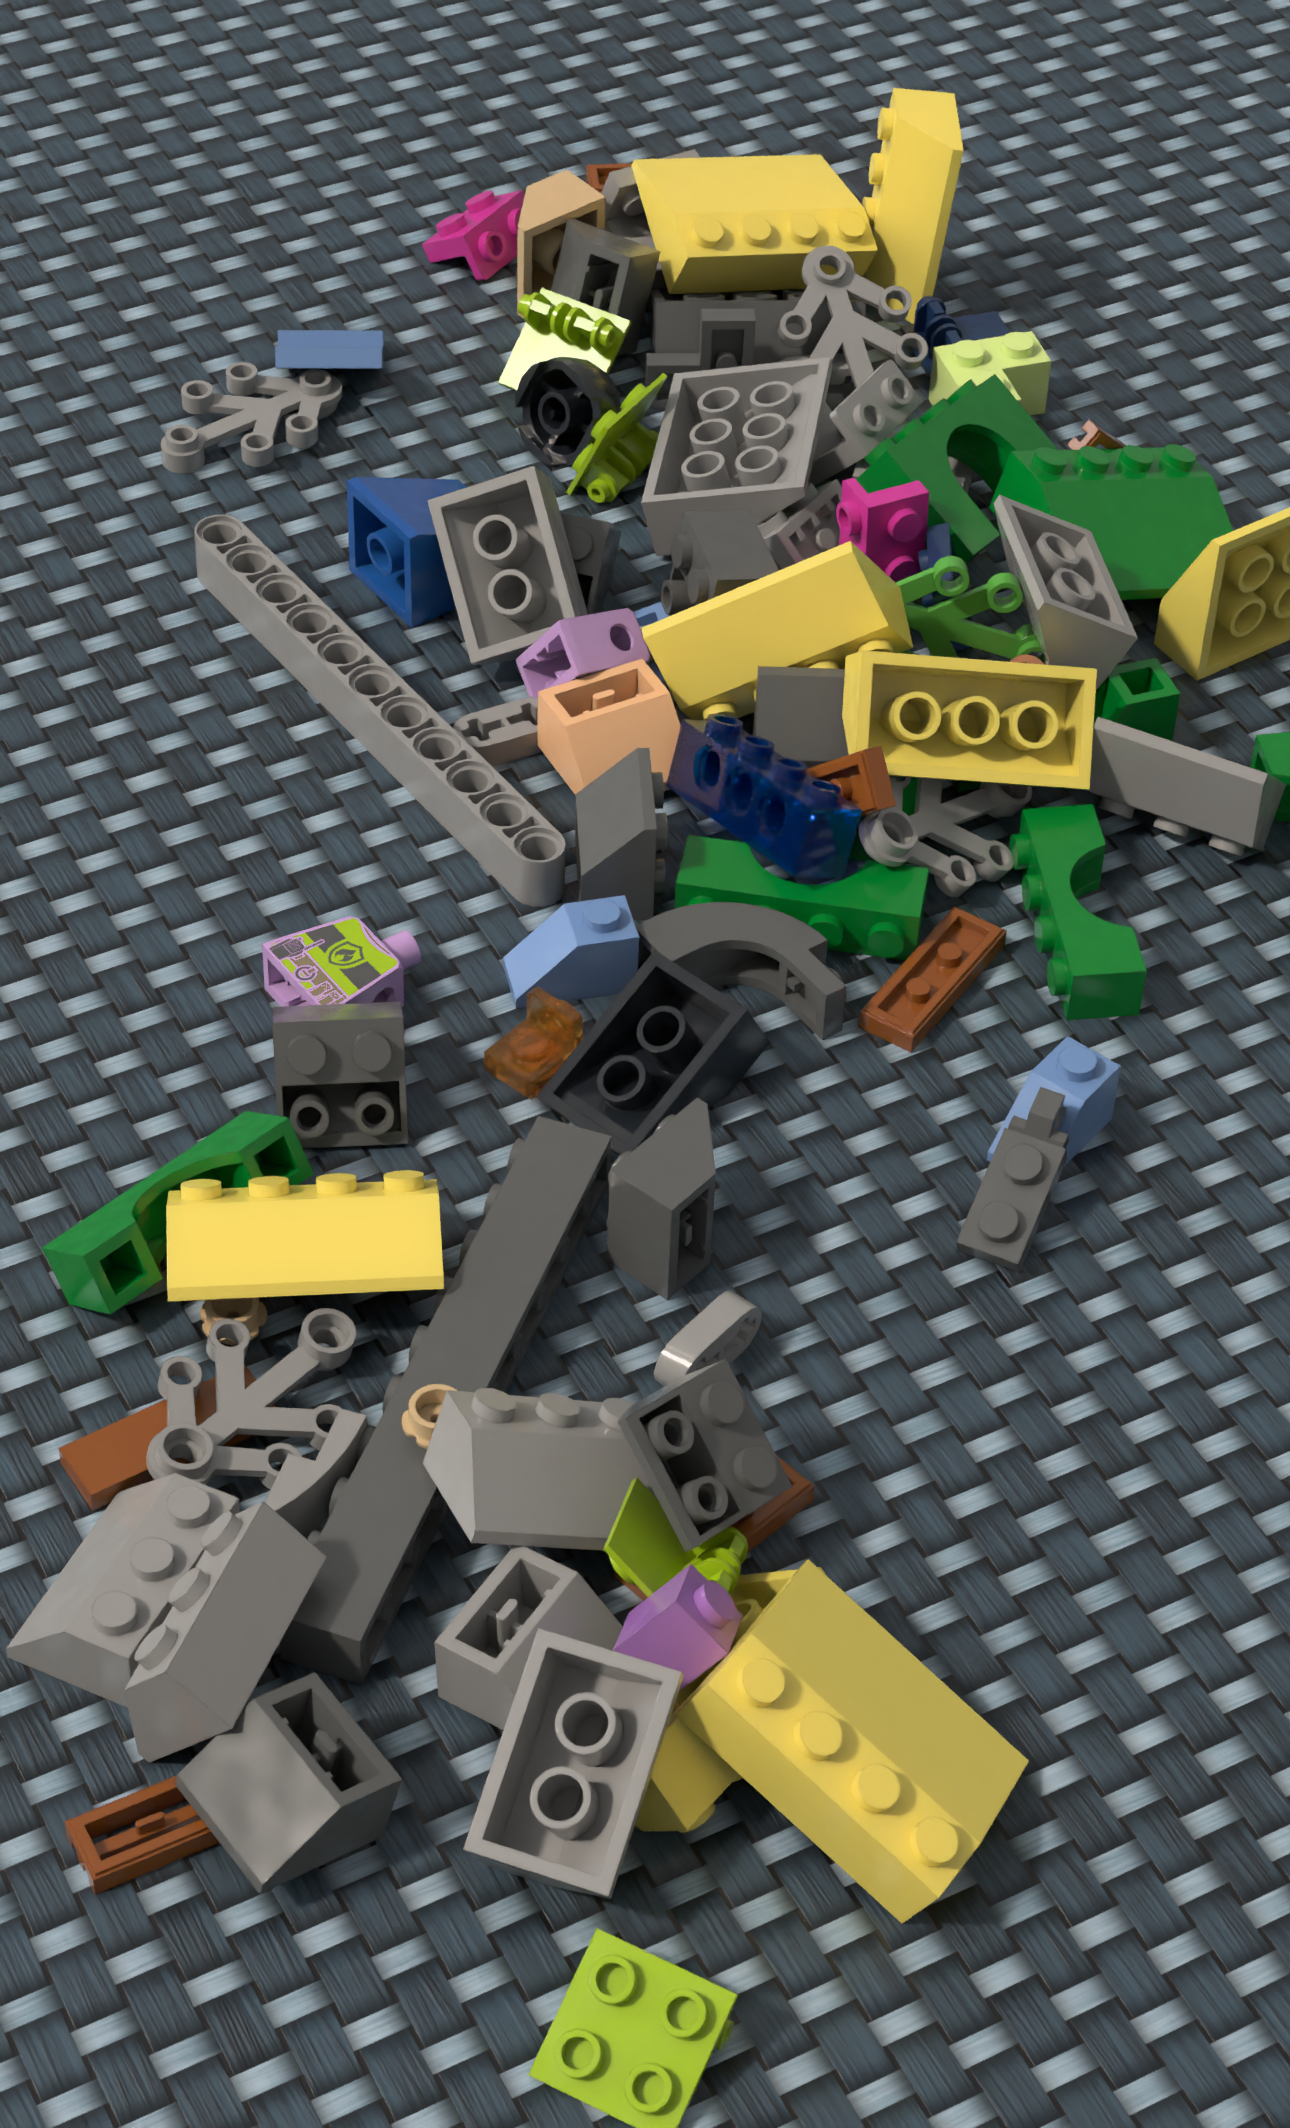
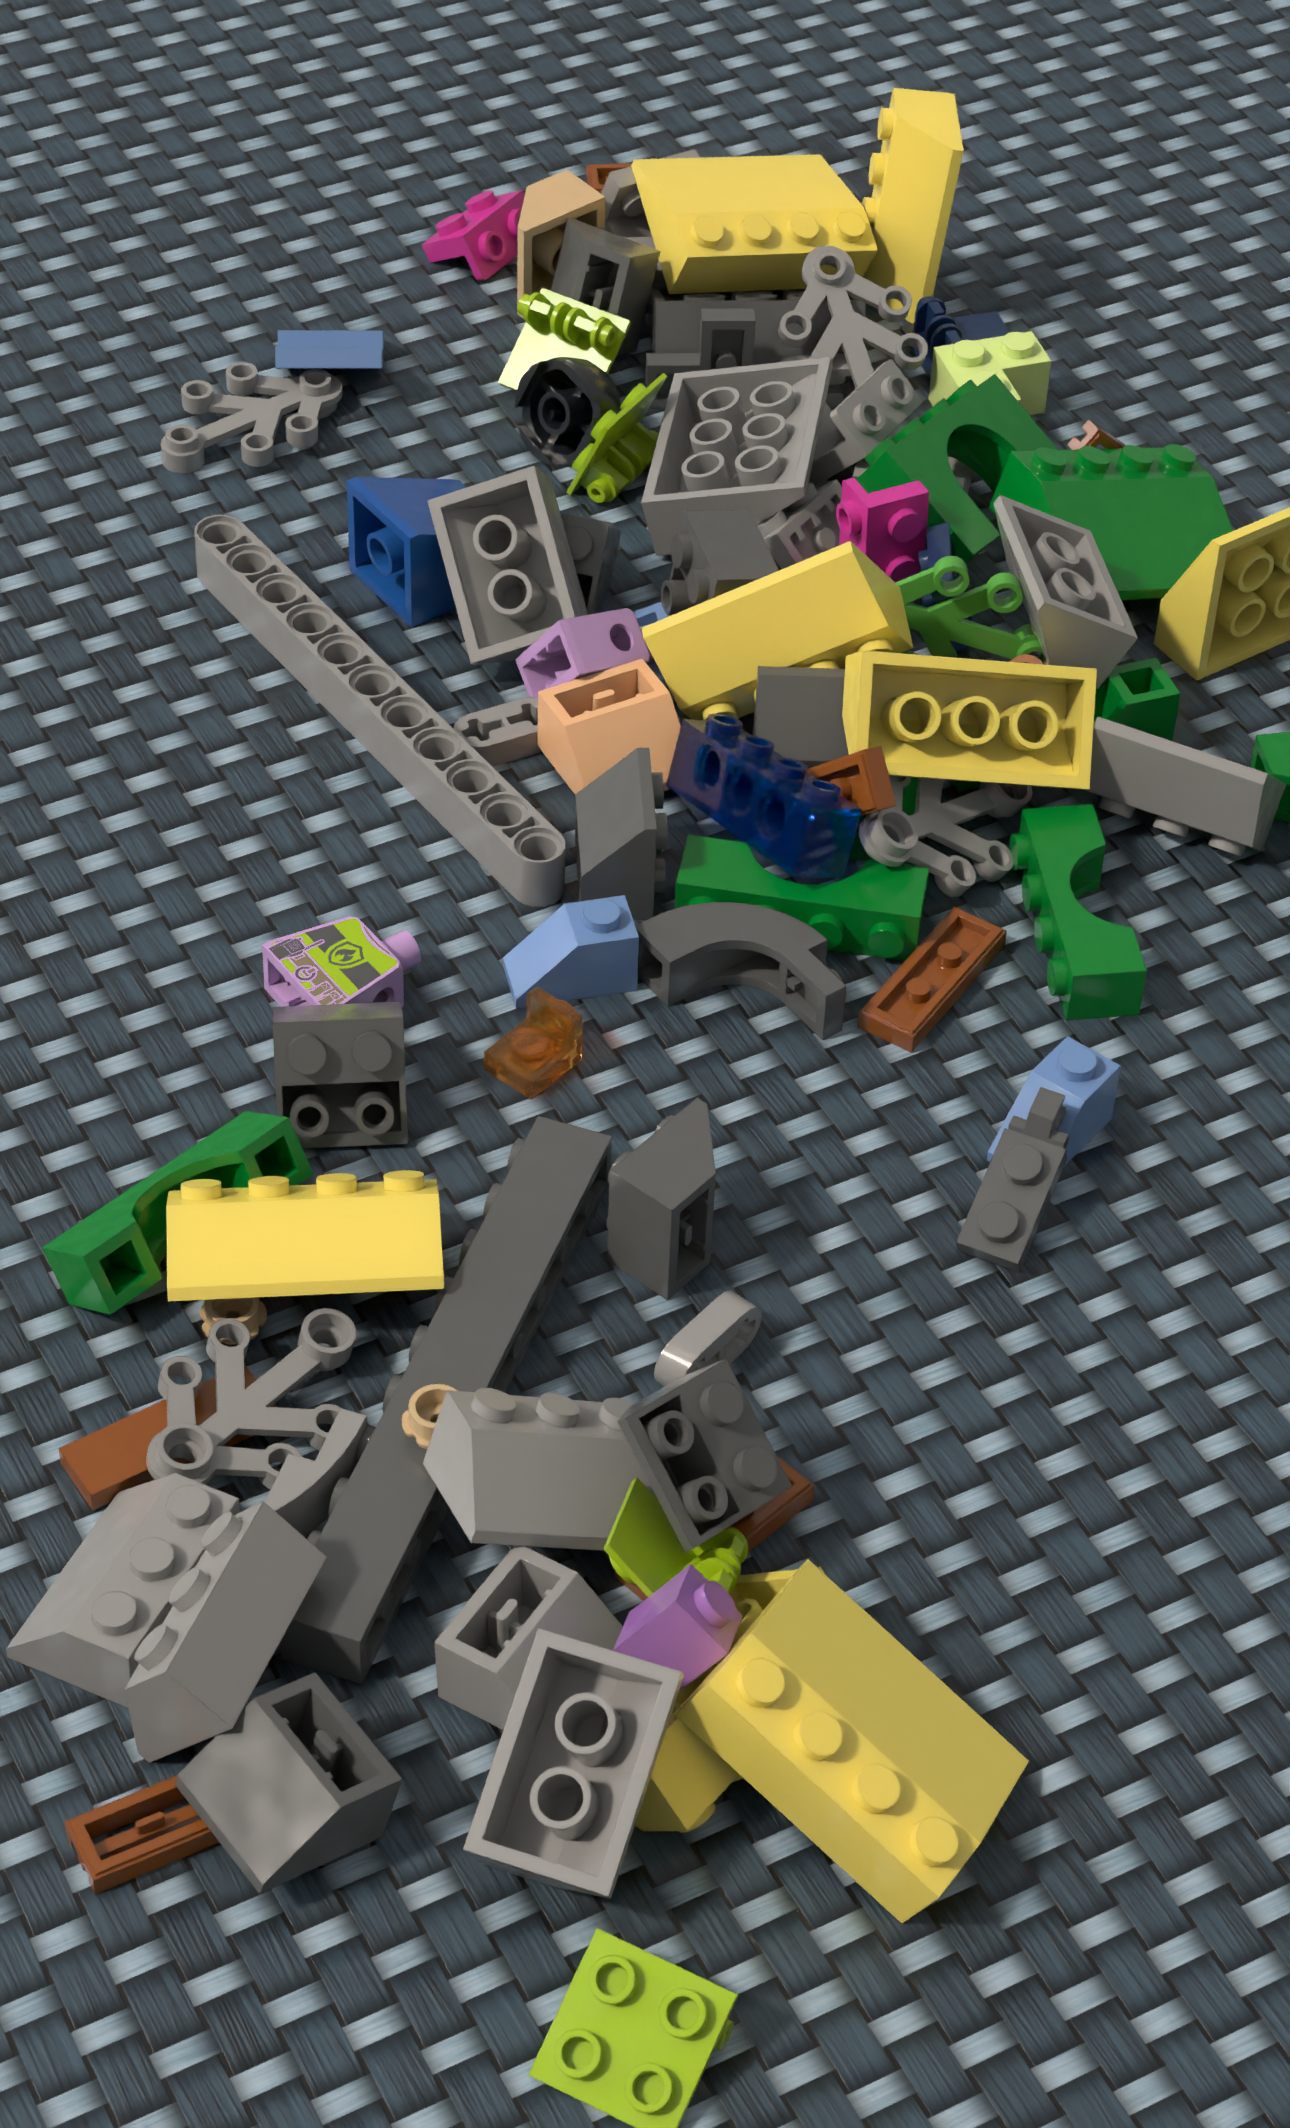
(654, 1055): black slope -> none

